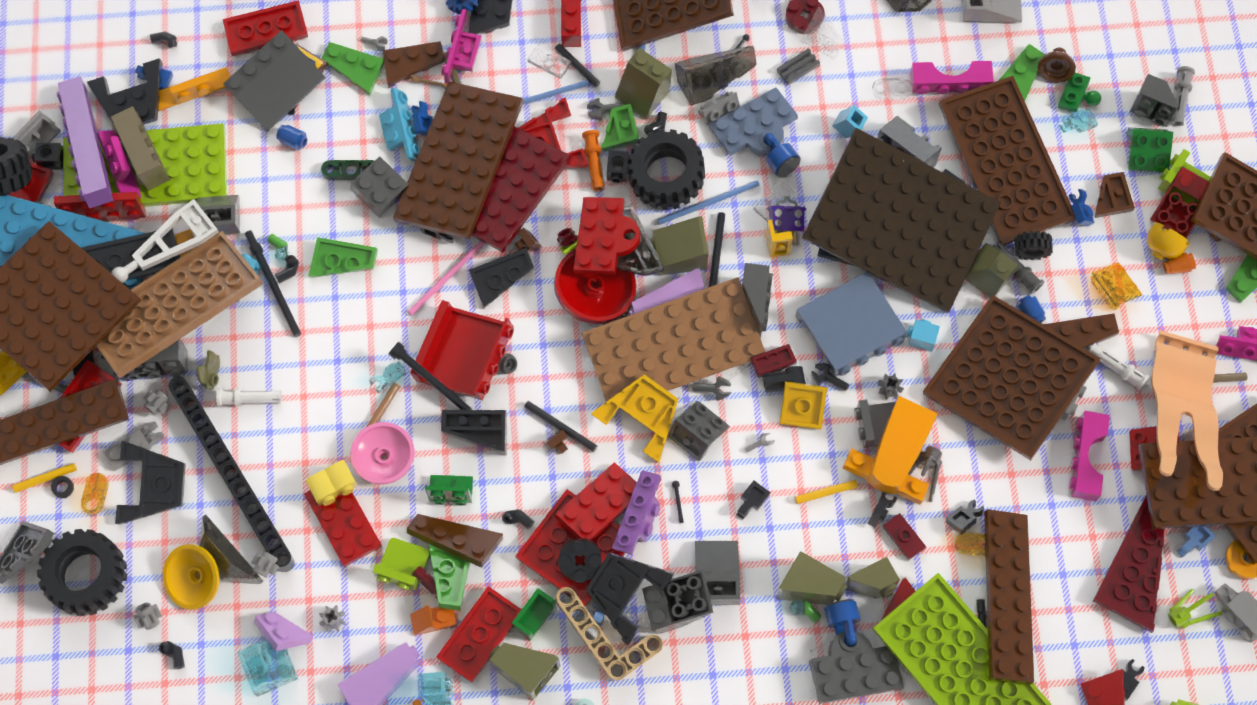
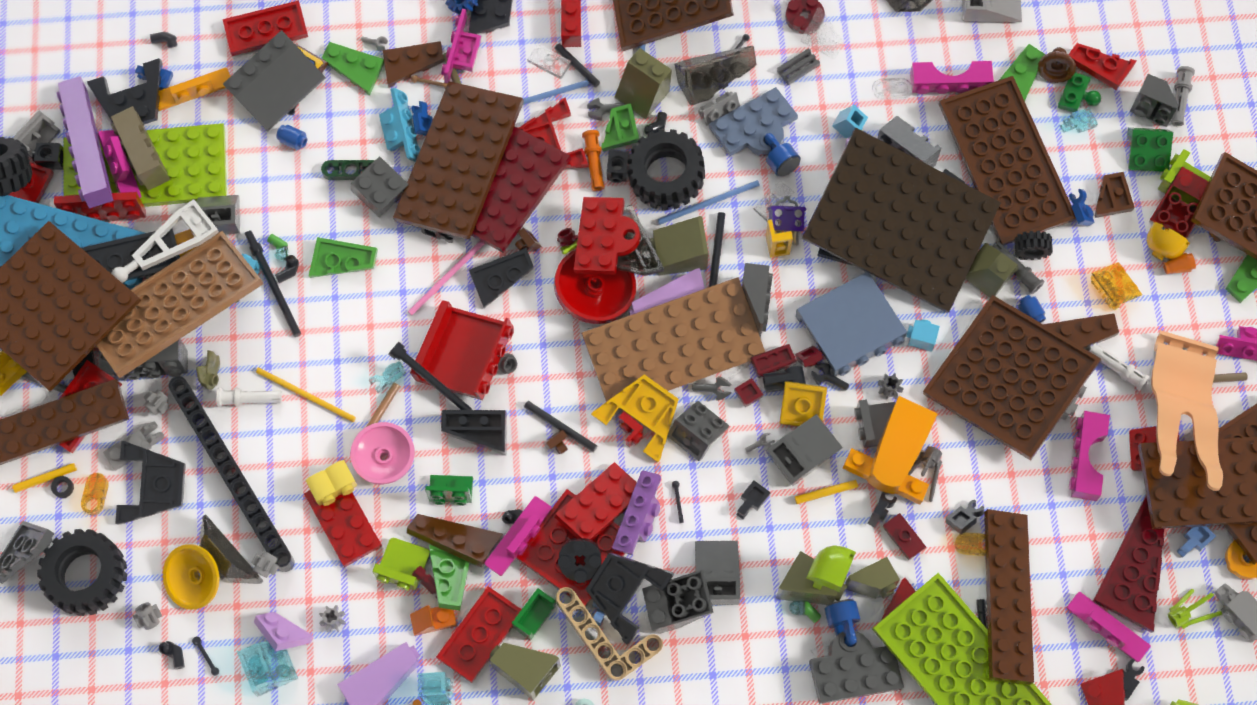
(197, 642): none -> black hinge
(295, 389): none -> yellow axle
(518, 535): none -> dark pink bracket
(631, 426): none -> red bracket
(748, 392): none -> dark red plate
(803, 449): none -> dark grey slope
(809, 356): none -> dark red plate
(831, 567): none -> lime brick
(1104, 67): none -> red wing
(1108, 627): none -> dark pink bracket

